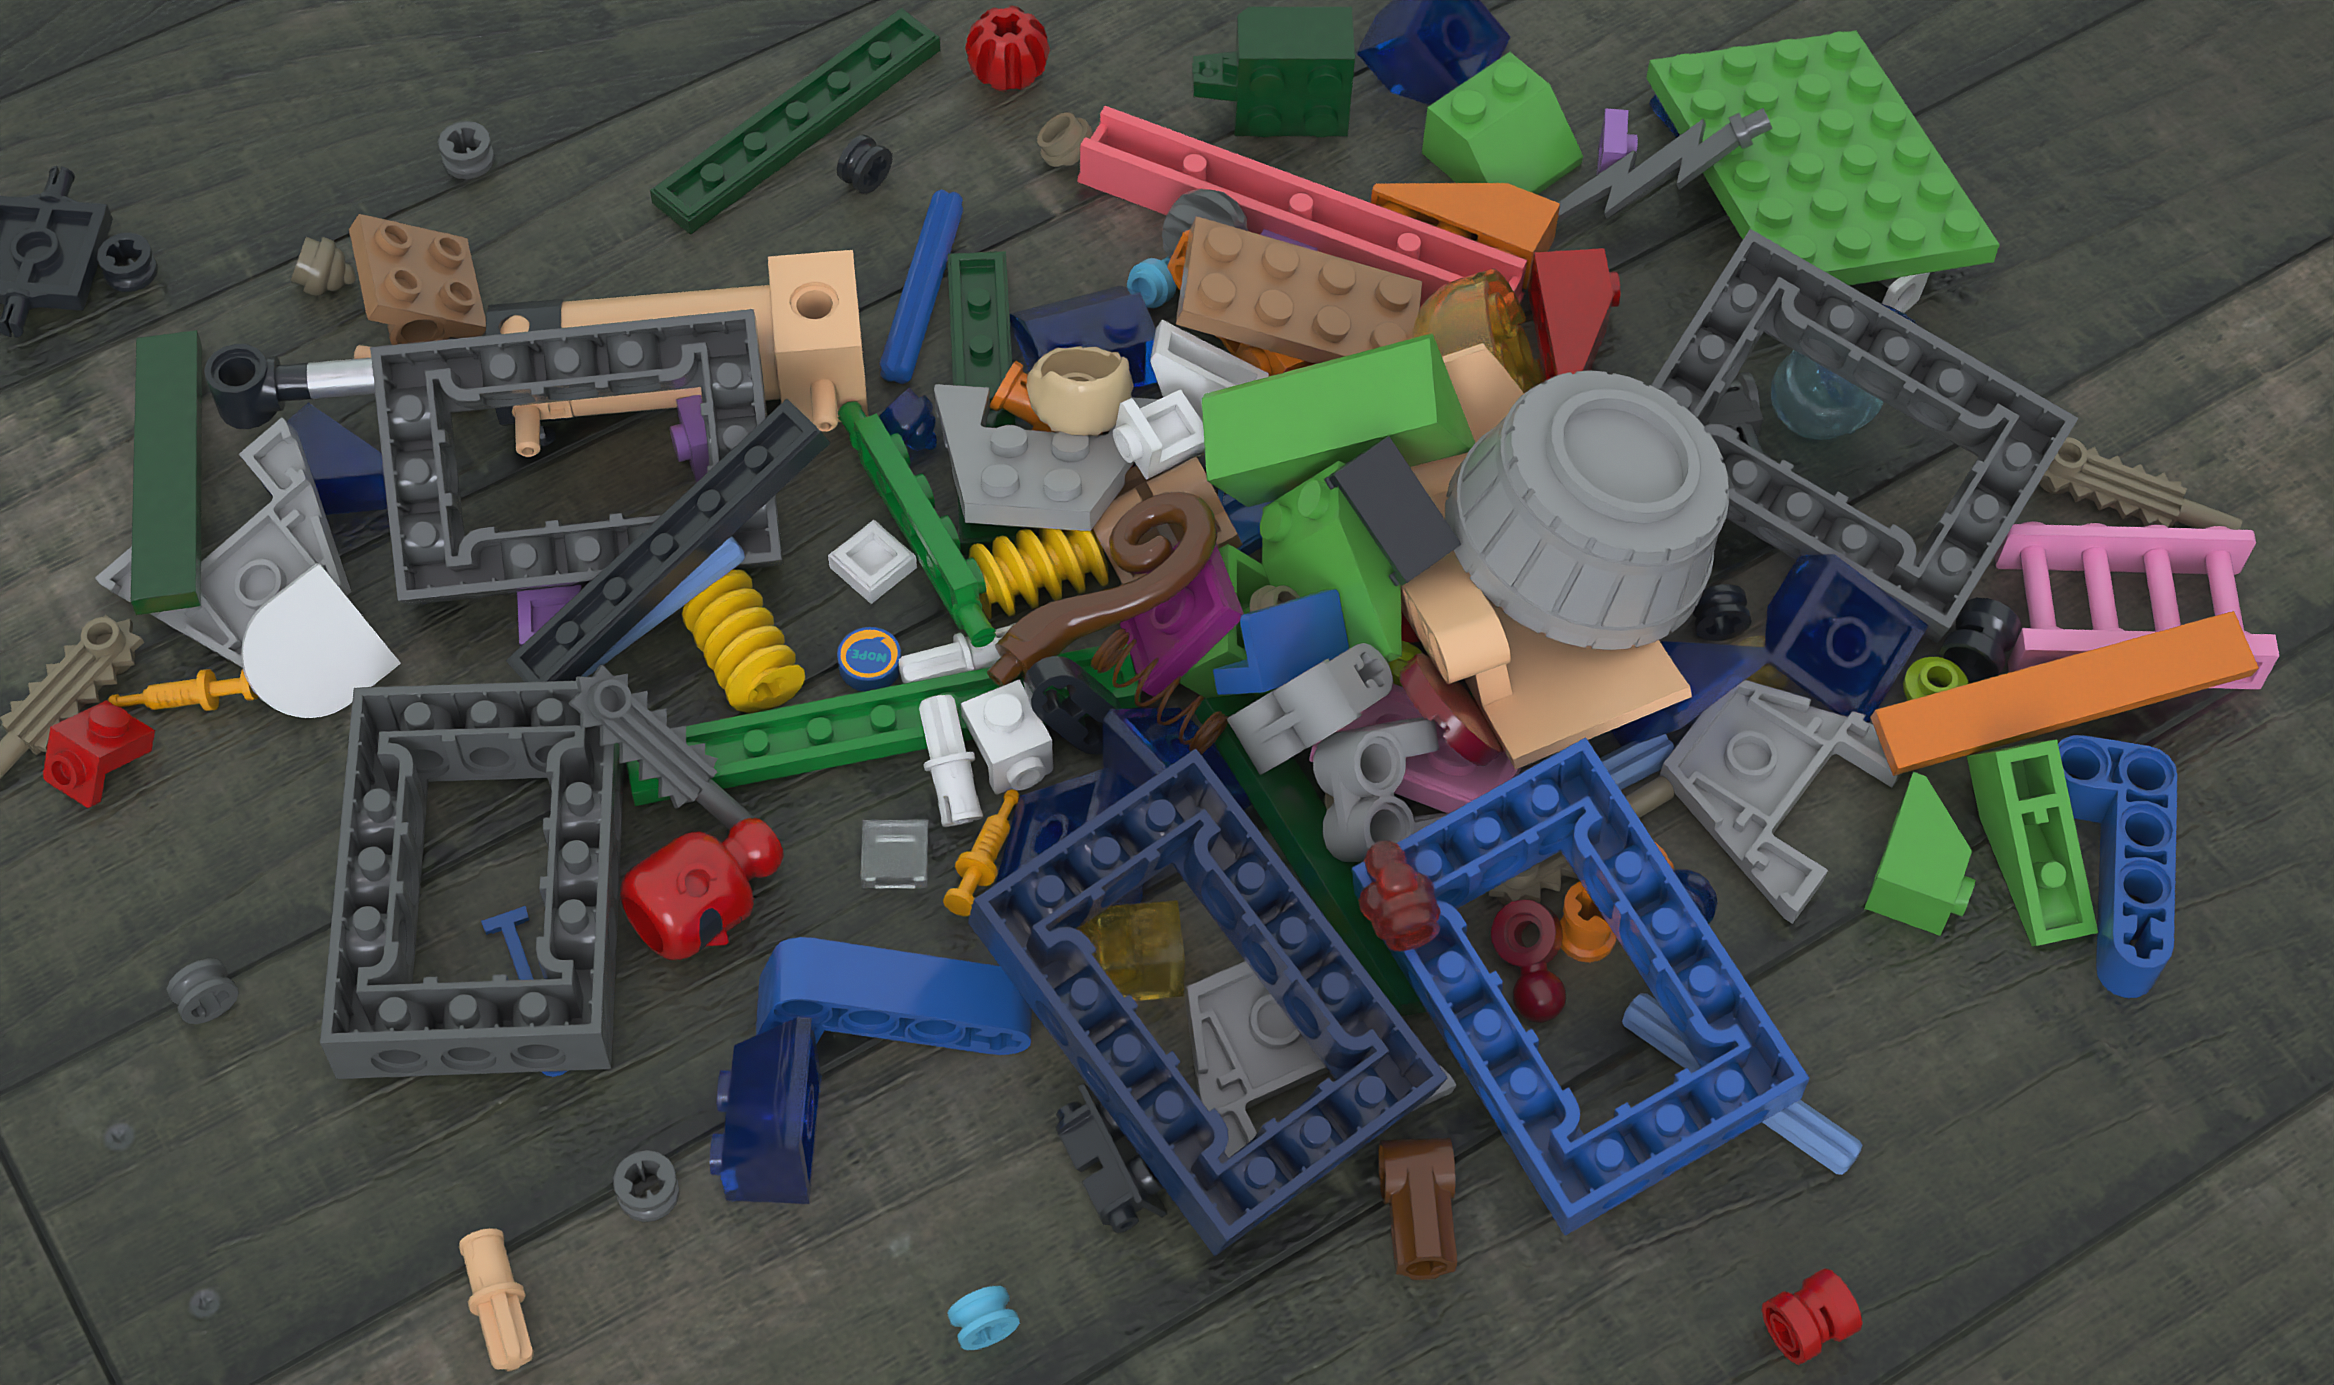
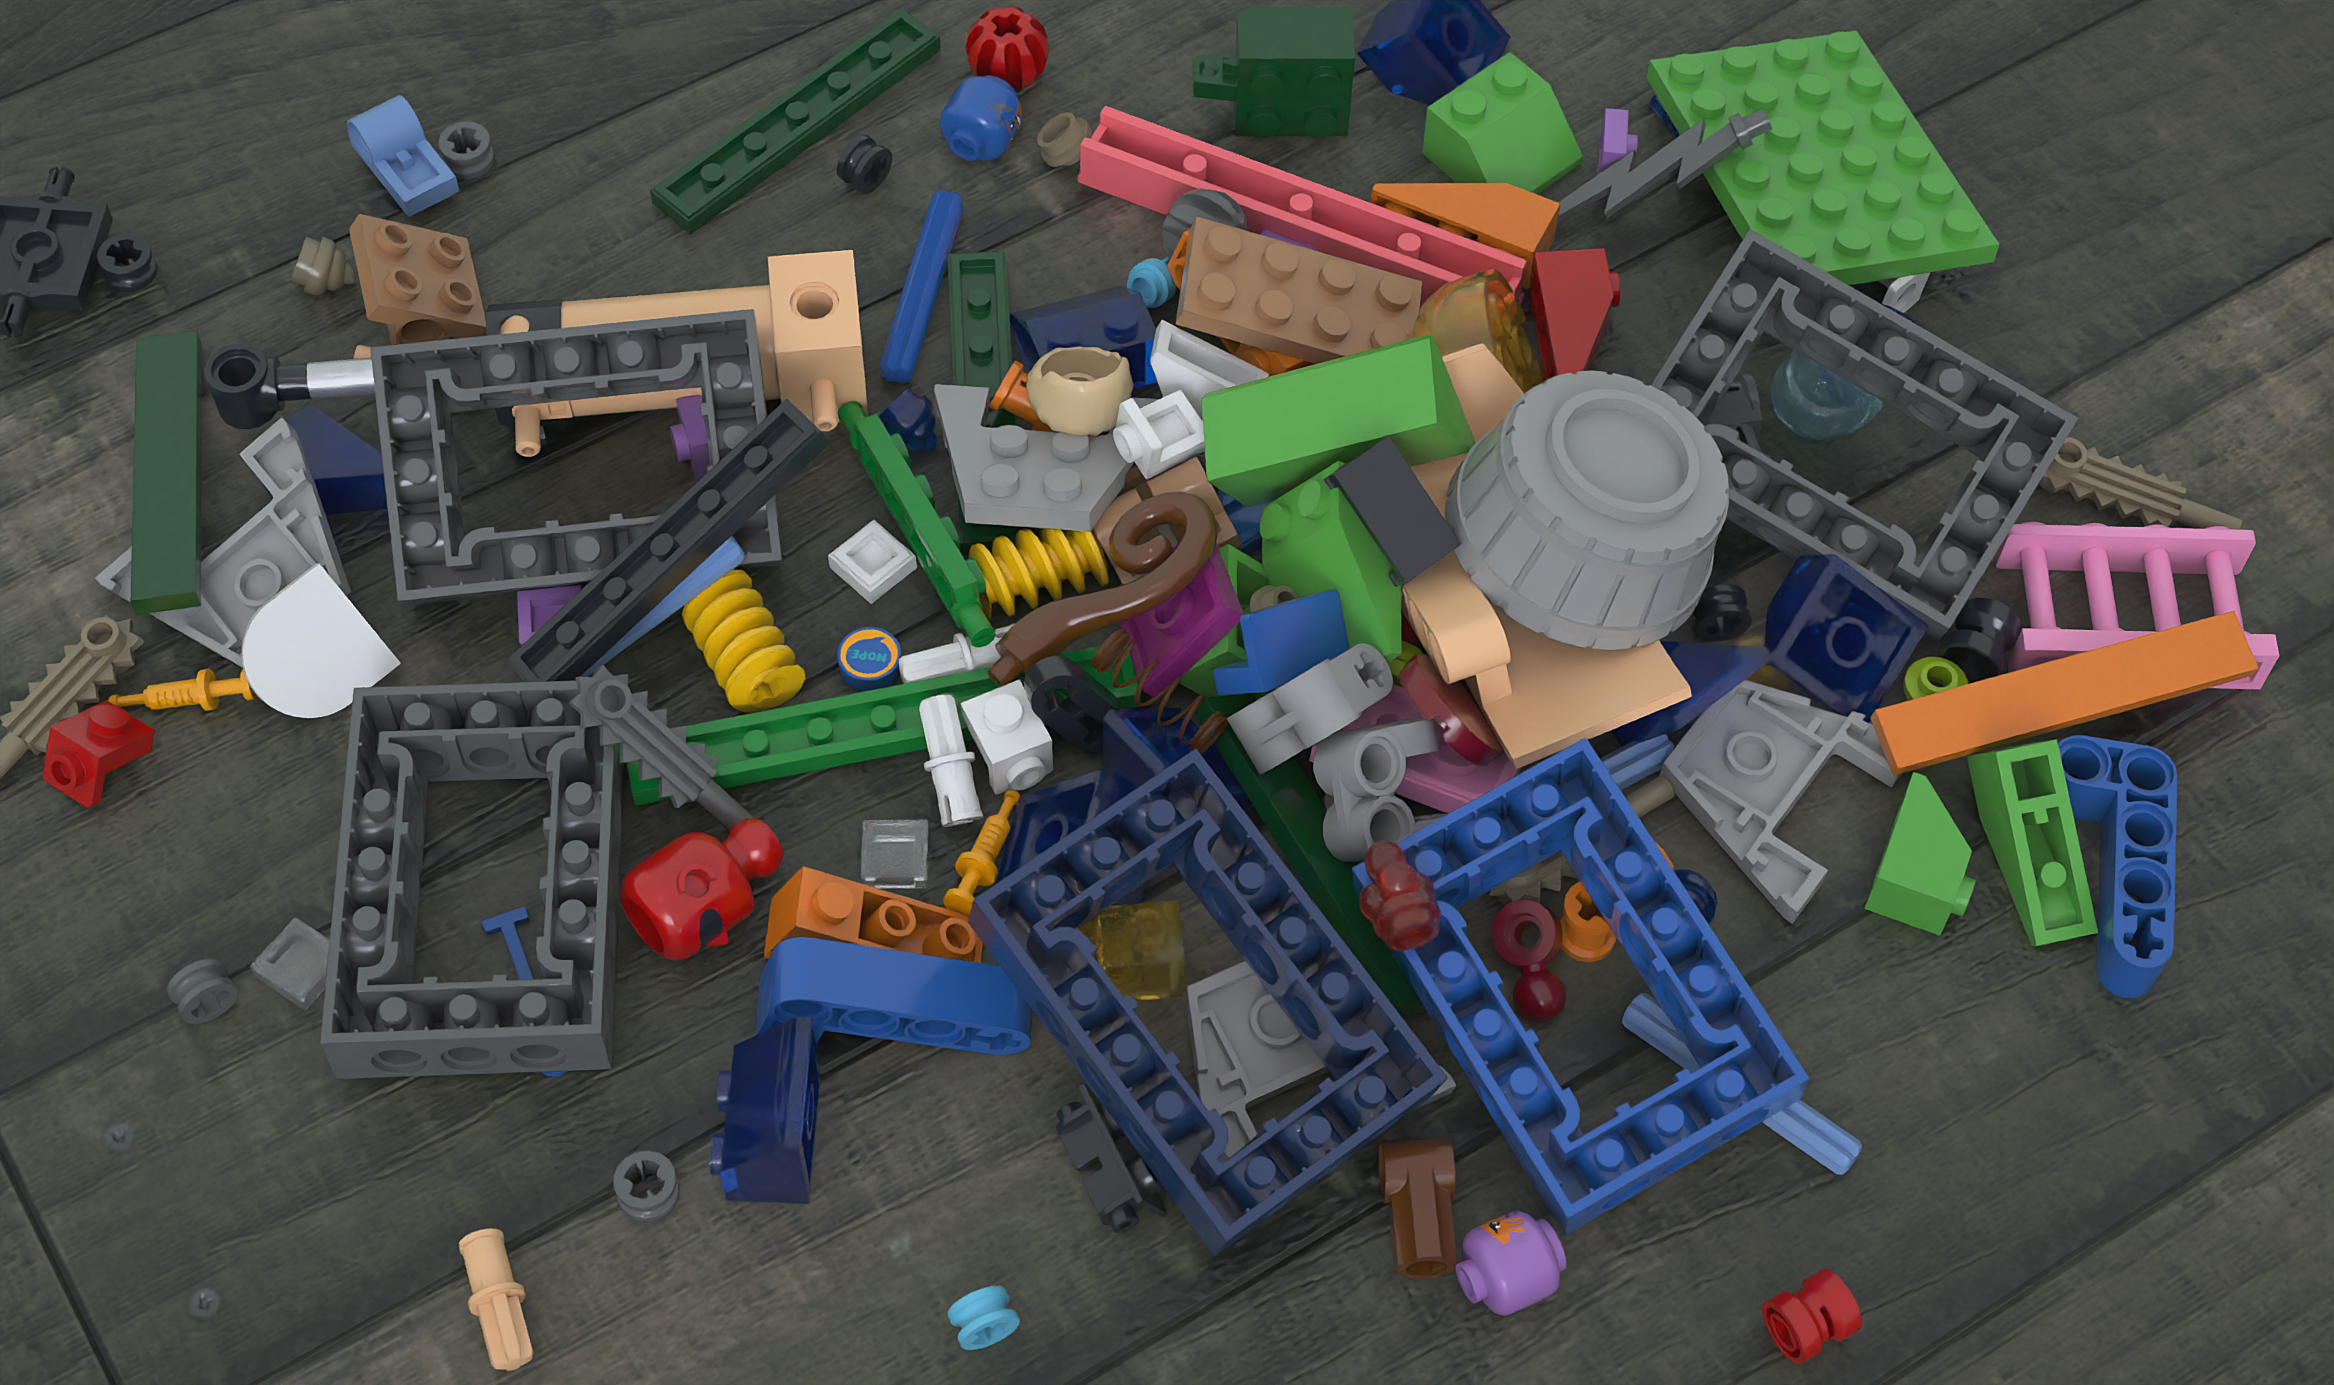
(295, 963): none -> clear tile
(400, 156): none -> medium blue plate
(855, 913): none -> orange slope
(981, 116): none -> blue head
(1511, 1263): none -> medium lavender head

